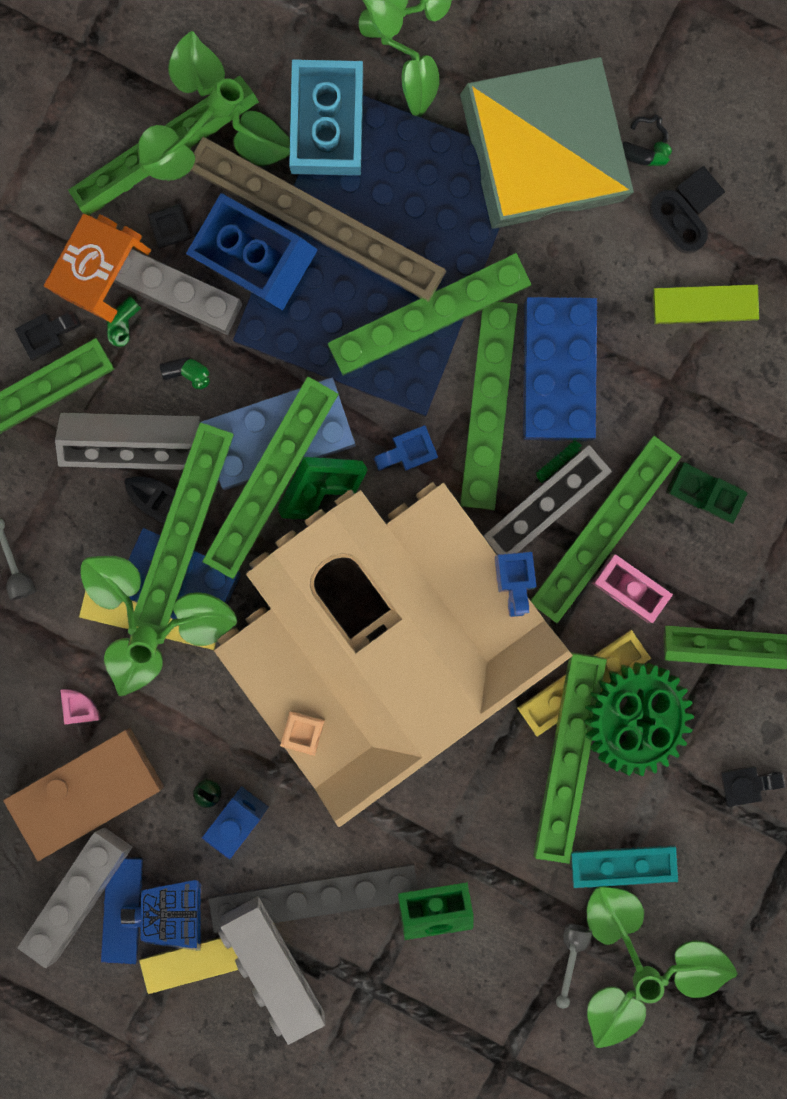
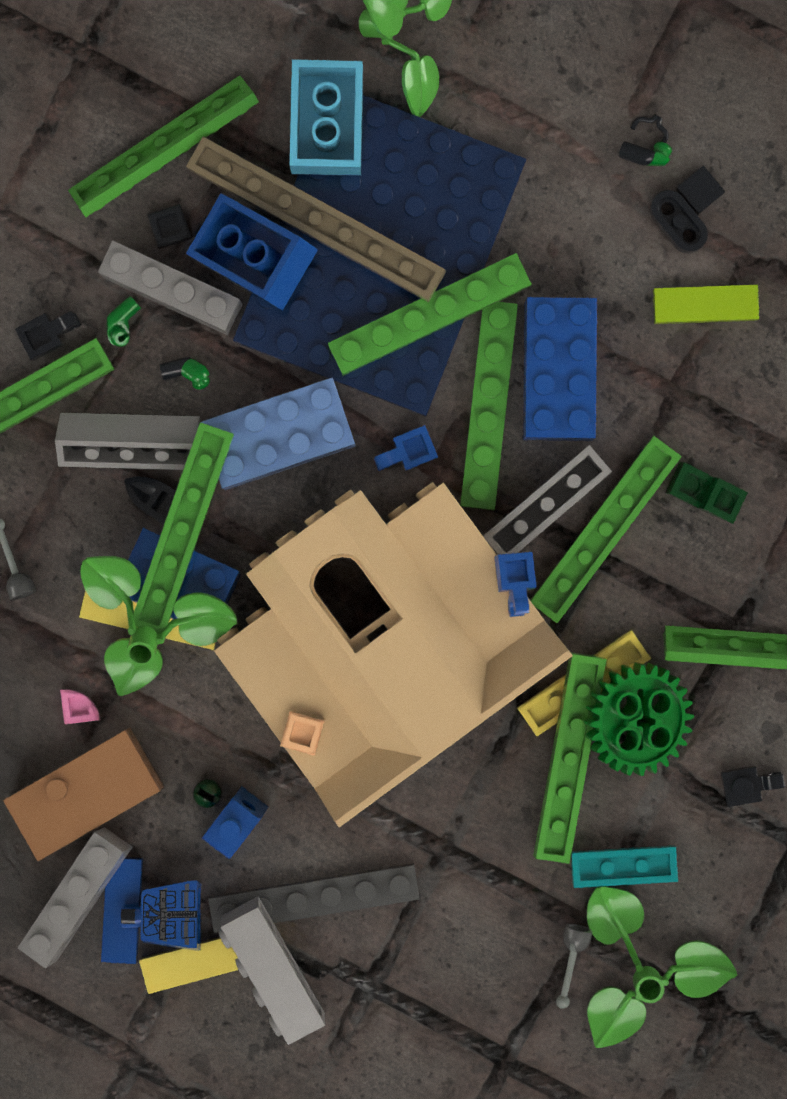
(92, 263): orange panel -> none
(194, 69): bright green plant -> none
(270, 477): bright green plate -> none
(314, 480): green plate -> none
(436, 911): green brick -> none
(546, 142): tile -> none
(558, 461): green piece -> none
(631, 588): bright pink brick -> none

